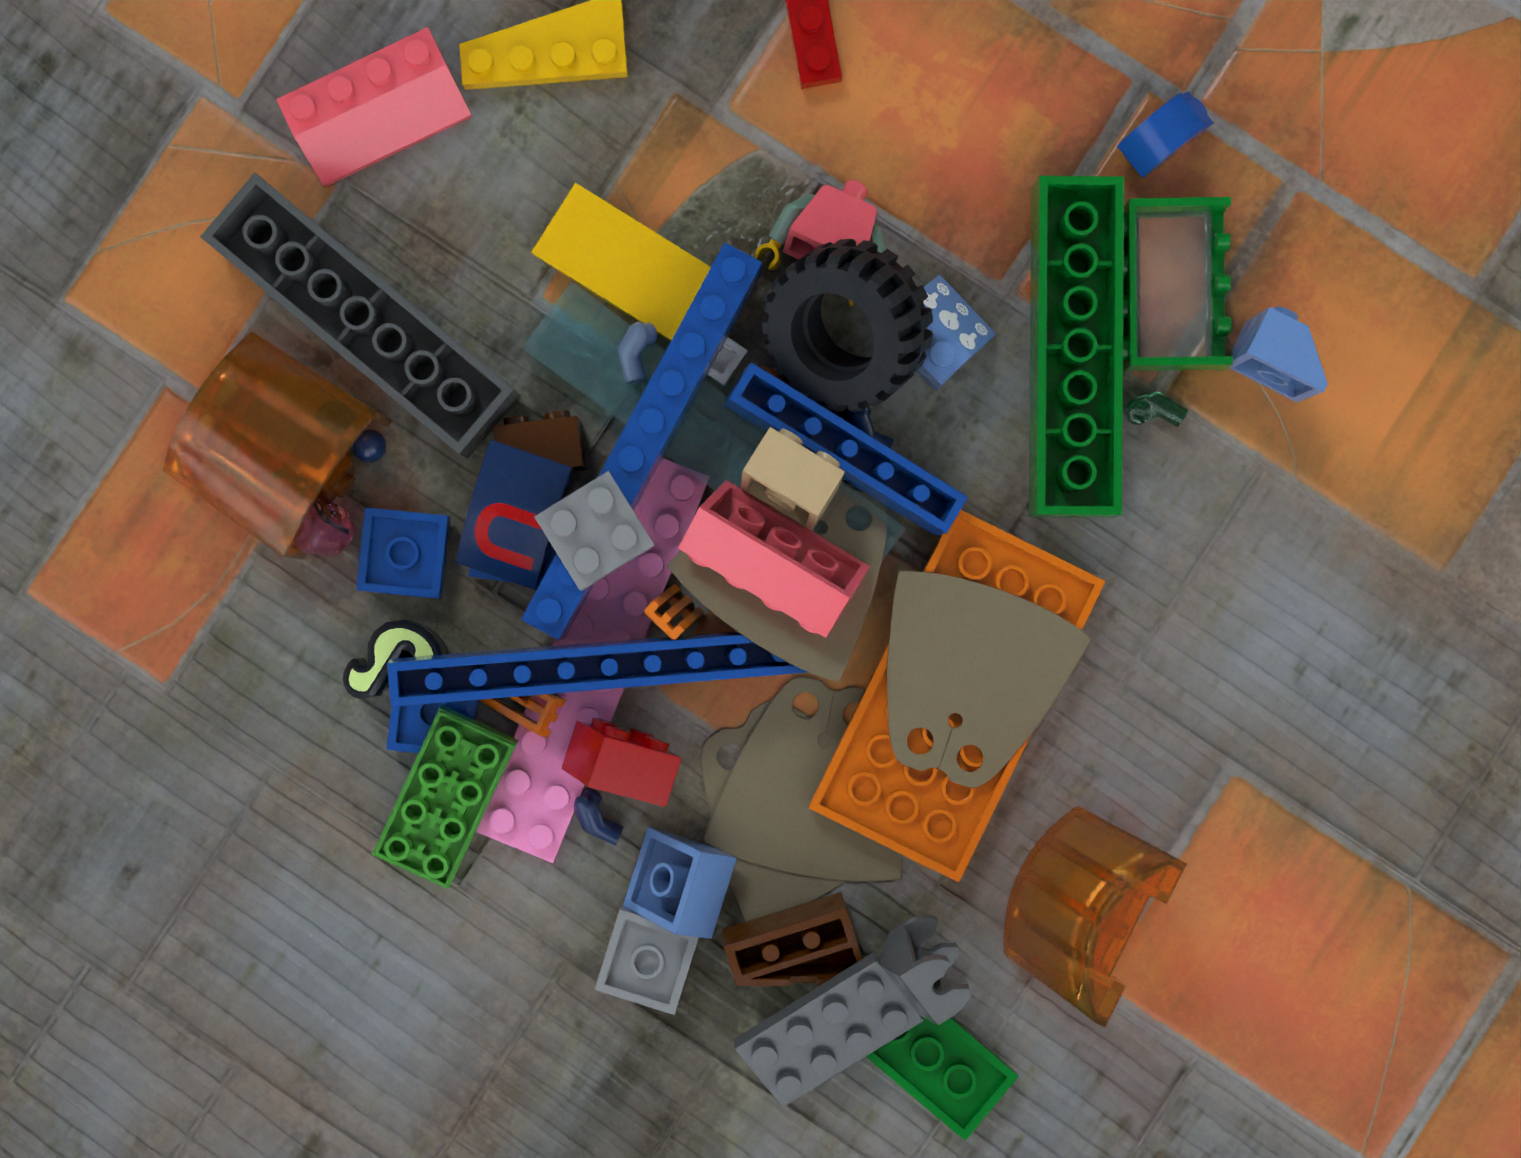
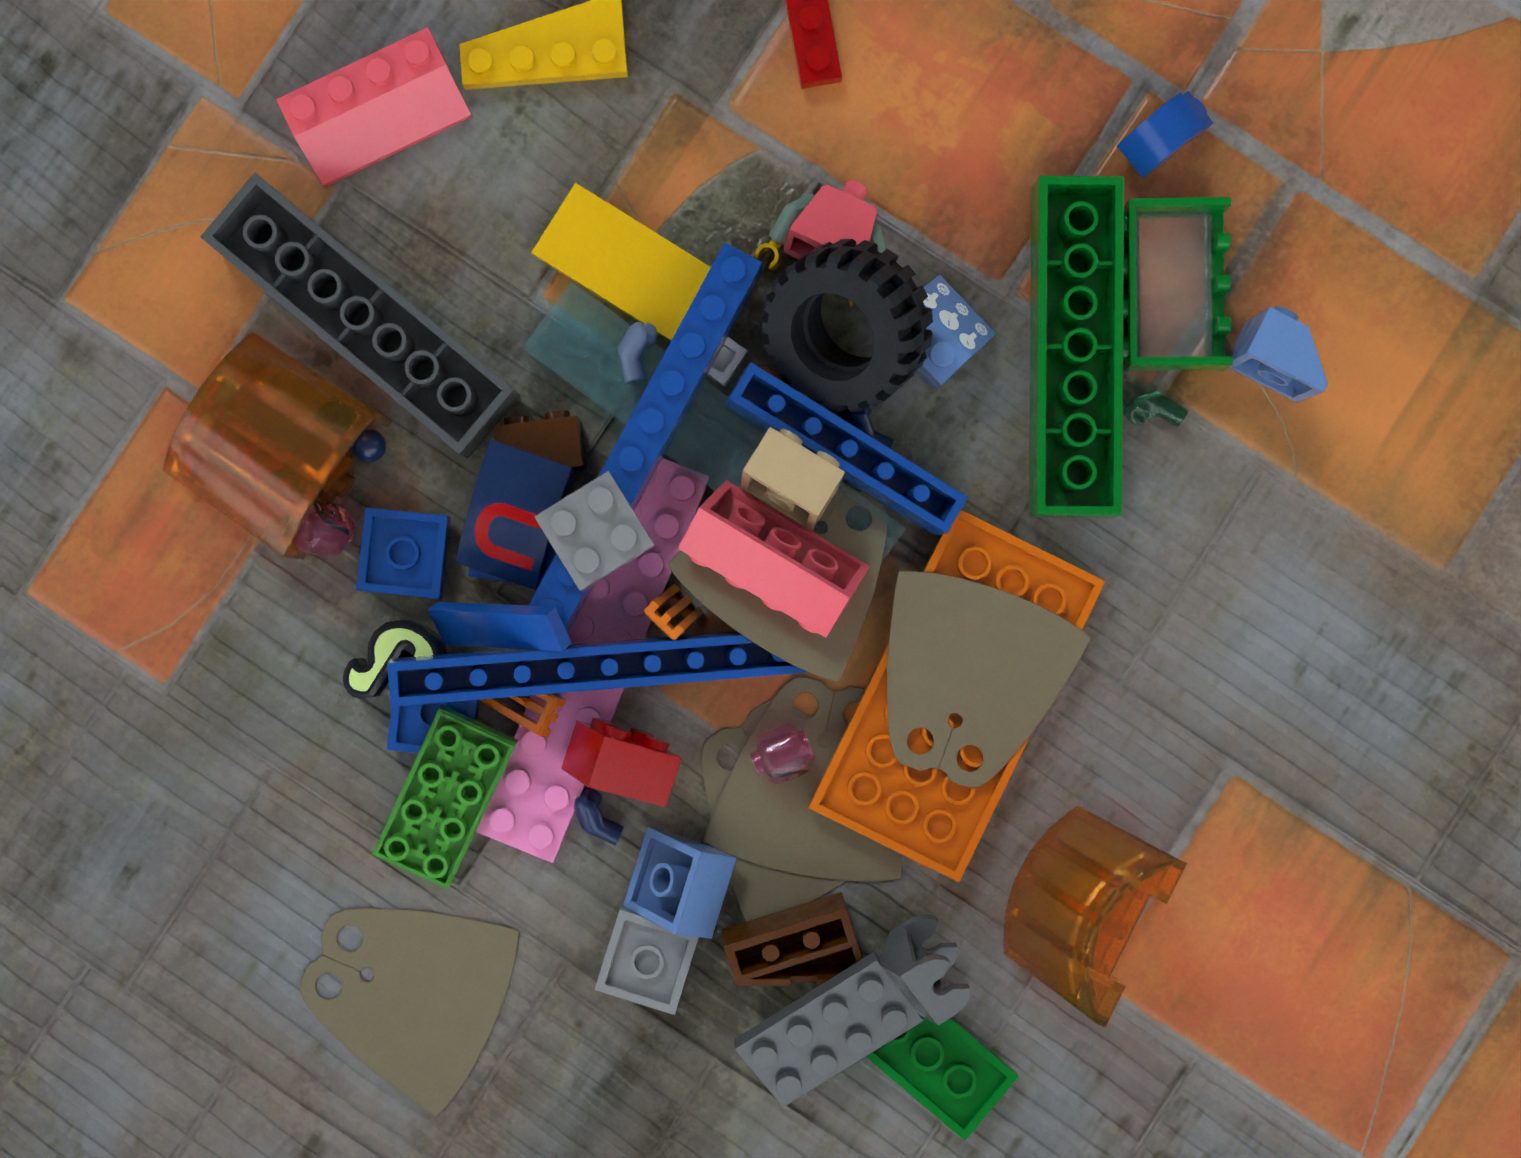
(429, 998): none -> dark tan piece
(500, 626): none -> blue tile
(782, 754): none -> clear pink head

